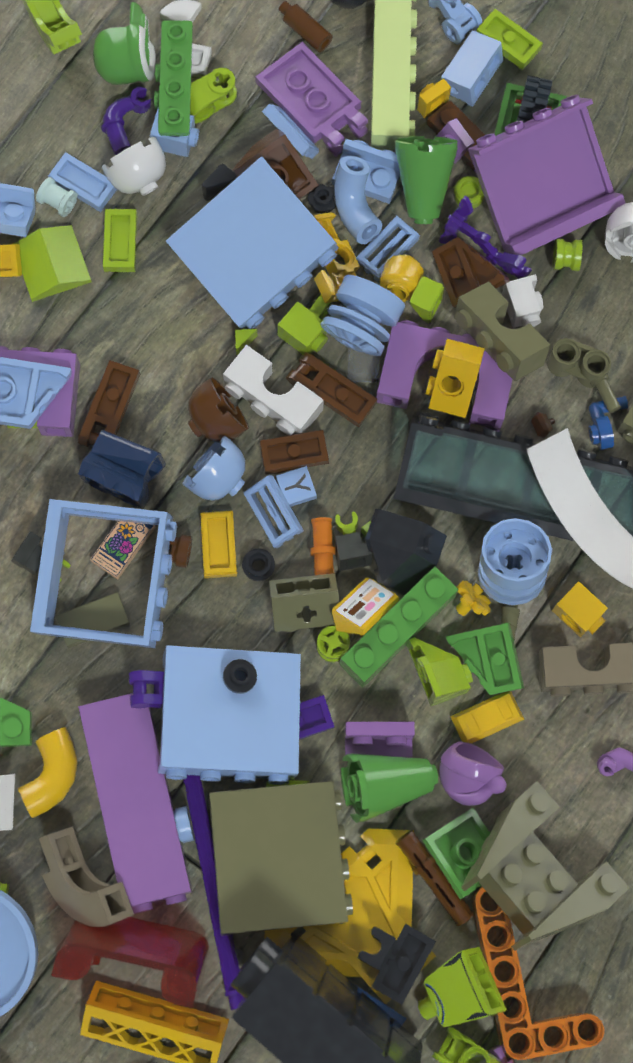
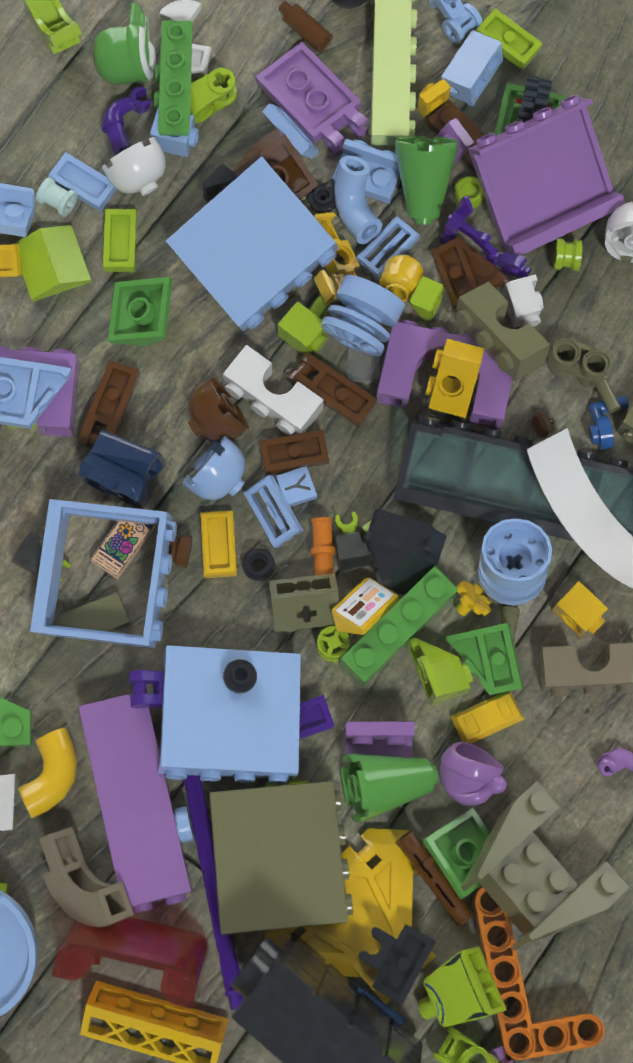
(140, 311): none -> bright green slope
(244, 337): lime piece -> none

